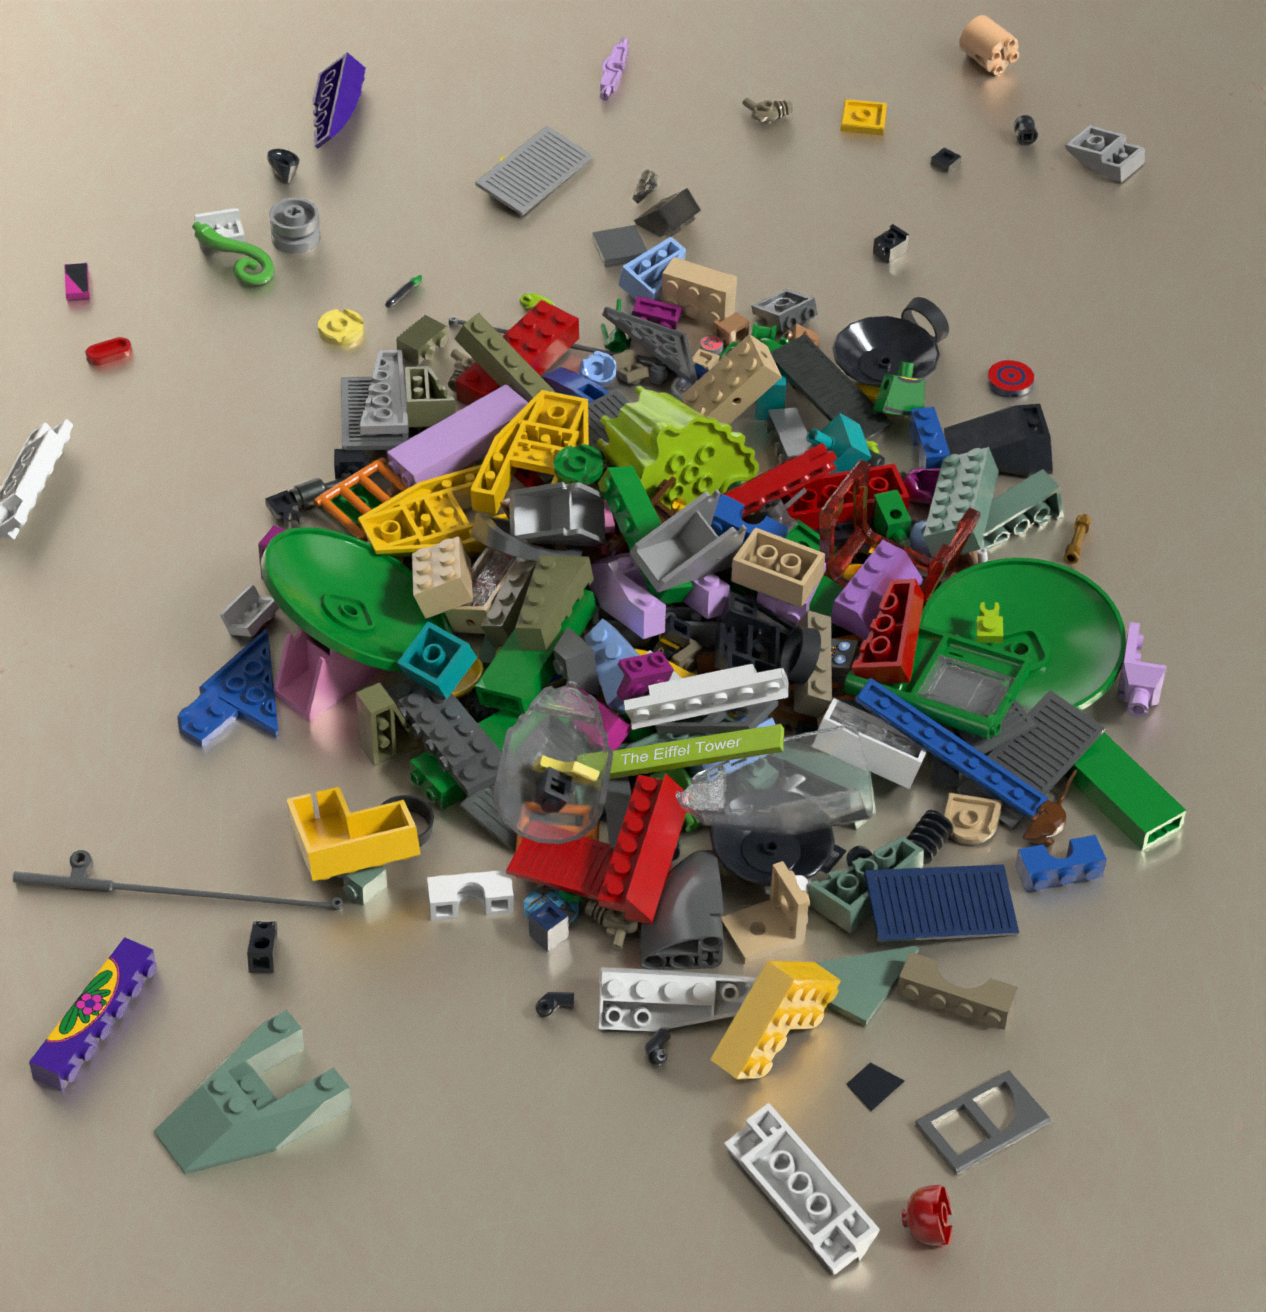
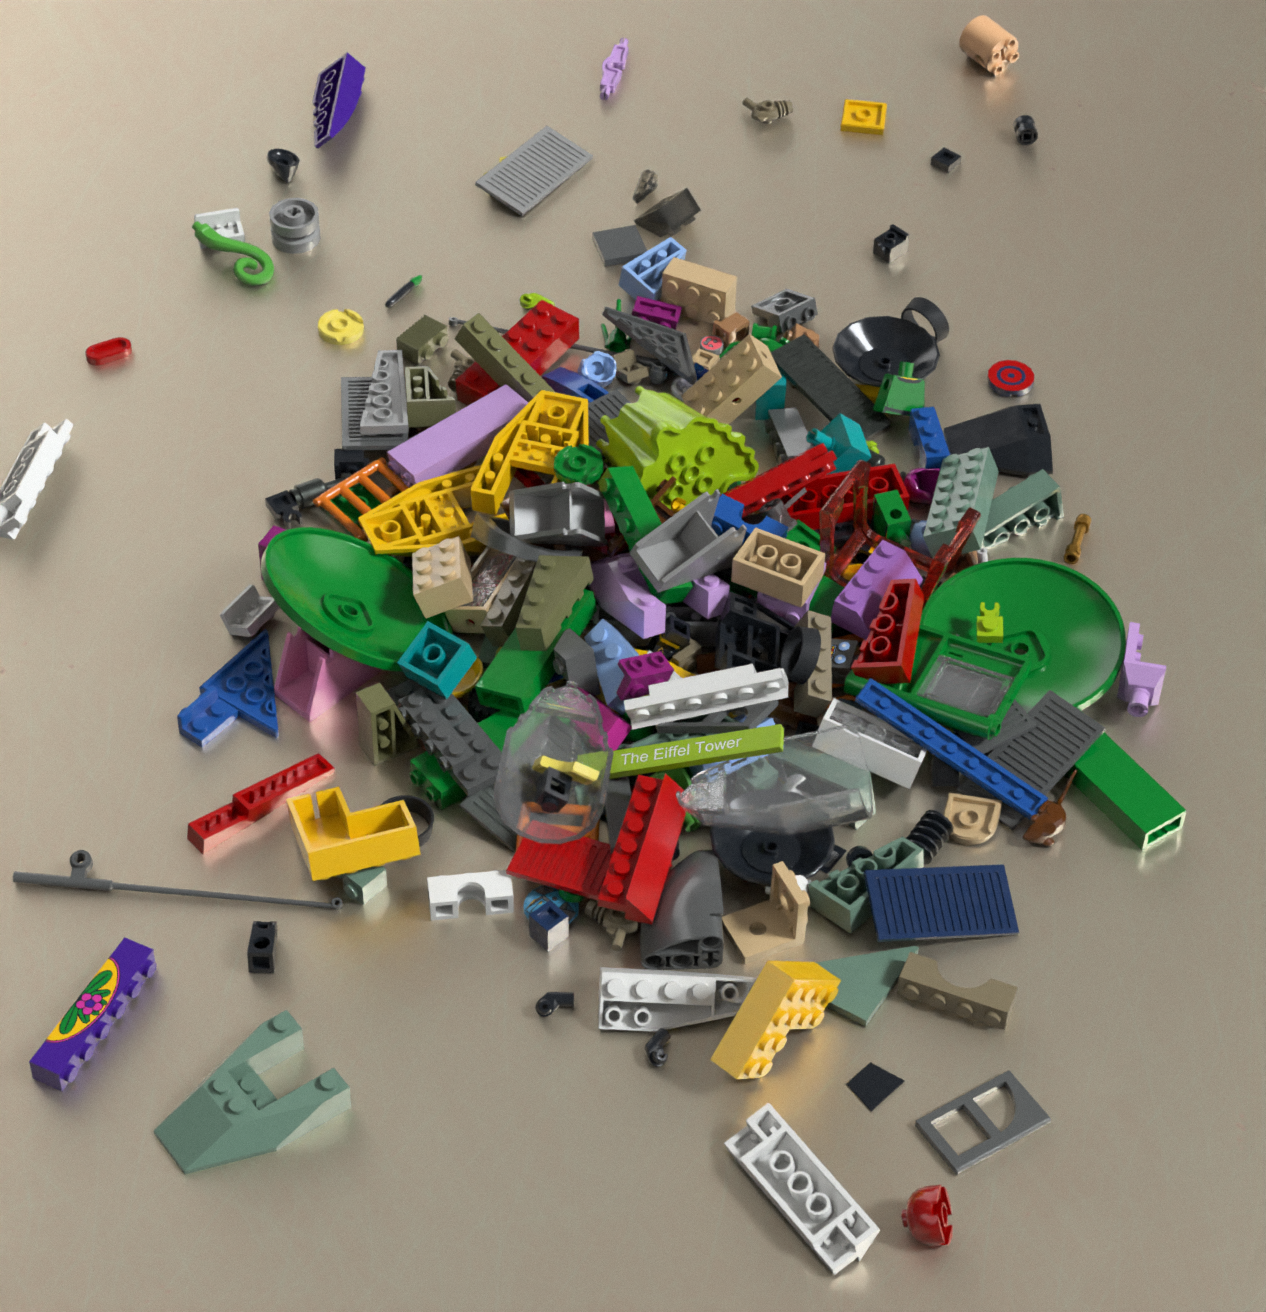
(76, 281): tile -> none
(257, 802): none -> red slope
(1041, 870): blue arch -> none
(1106, 153): light grey slope -> none

